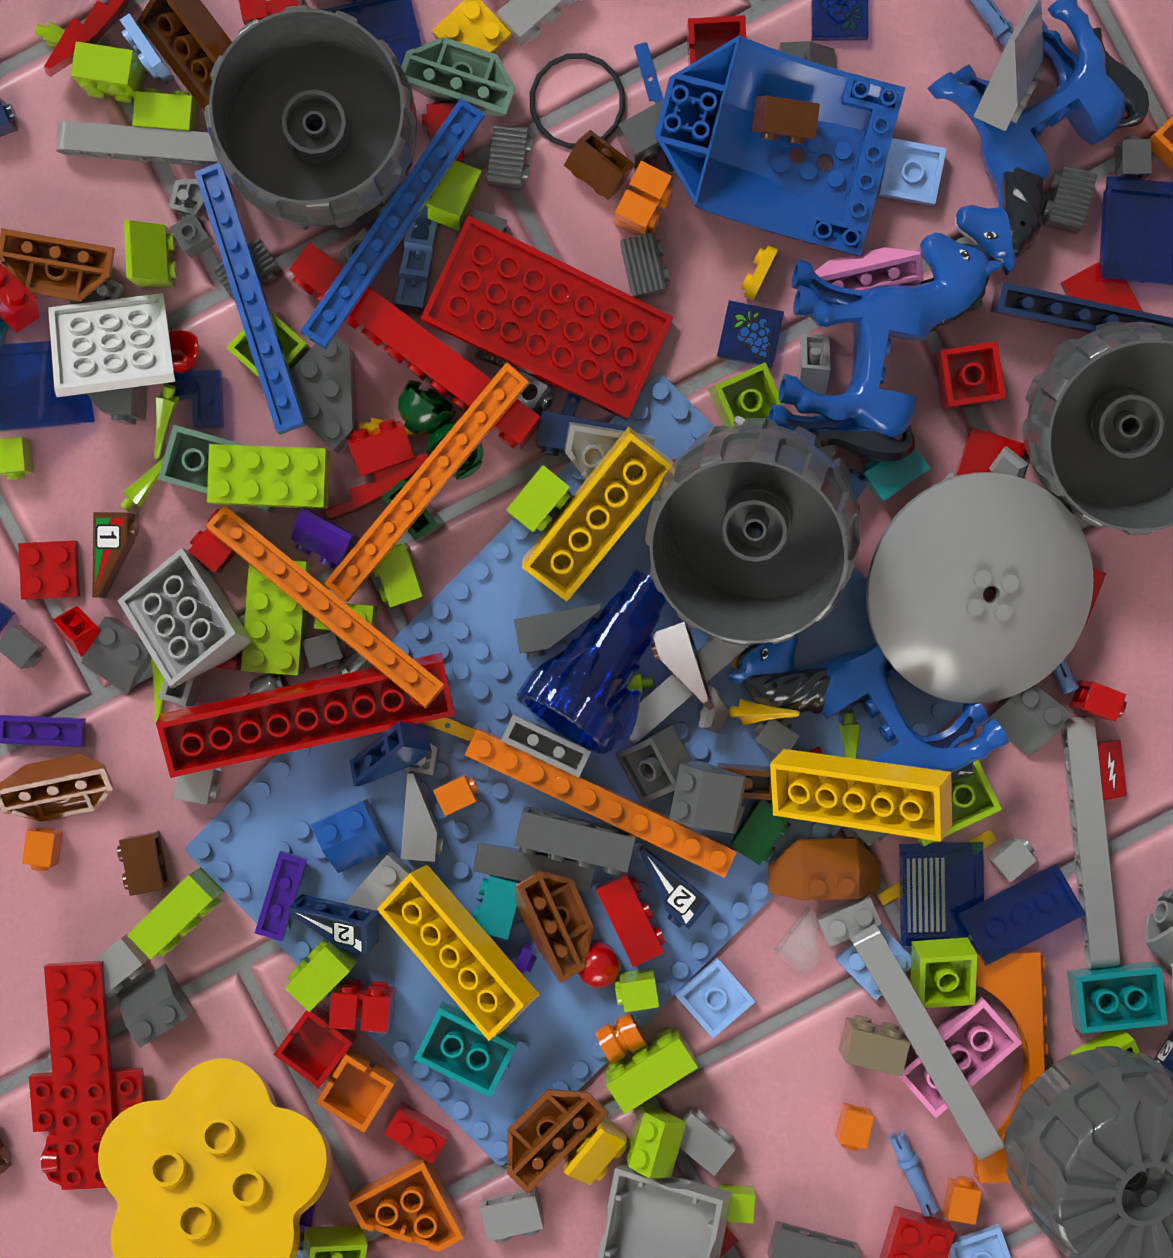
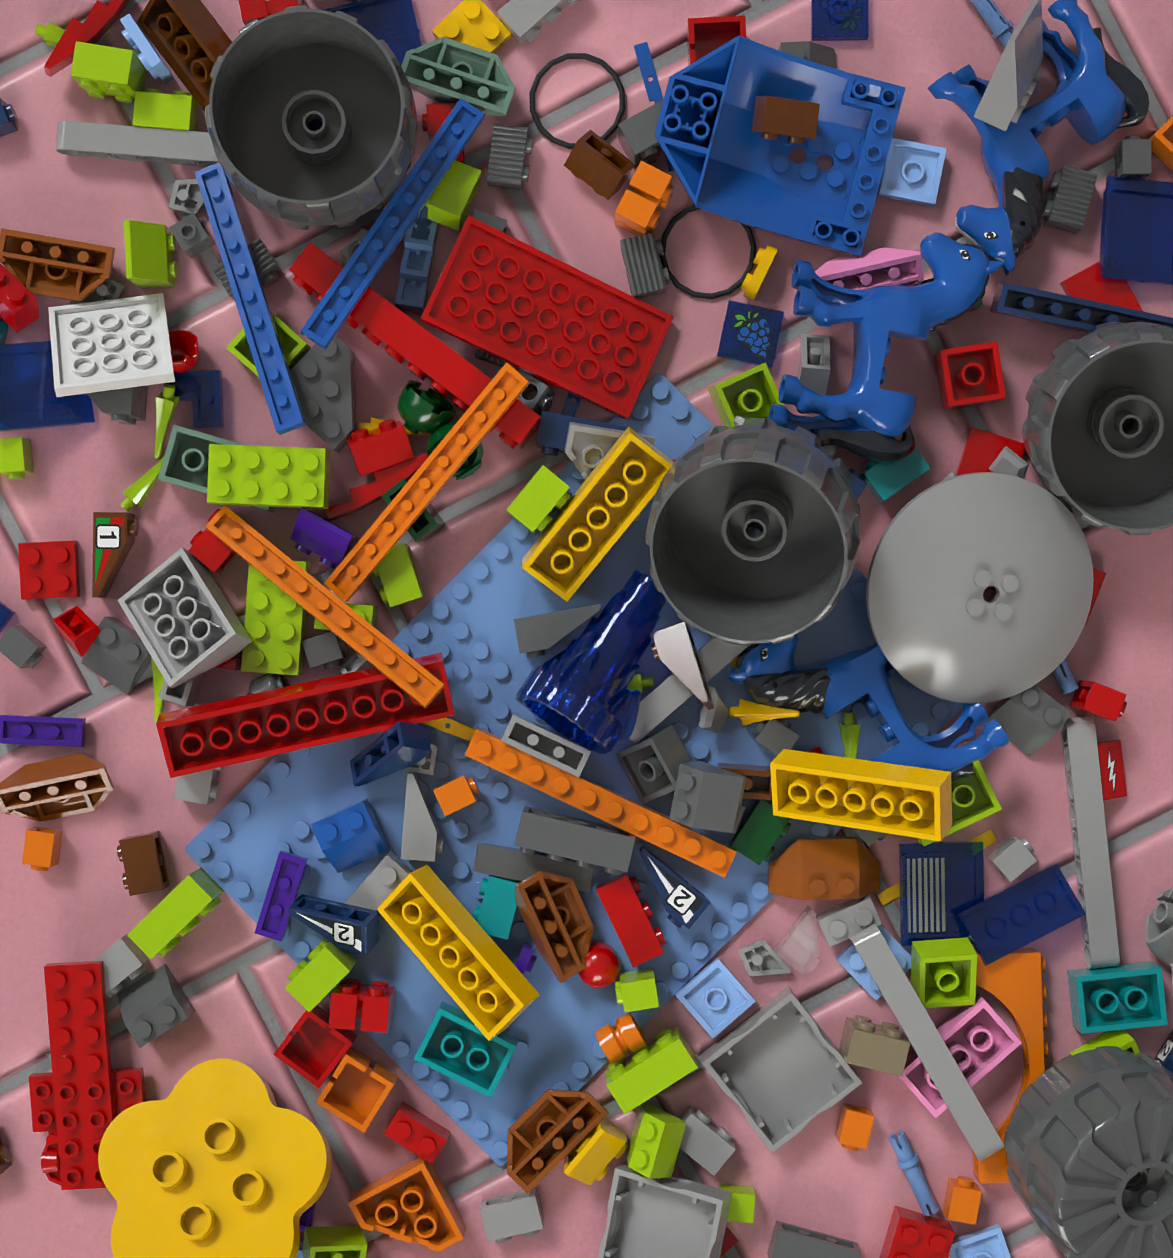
(700, 294): none -> black piece
(762, 960): none -> light grey piece
(780, 1069): none -> light grey tile

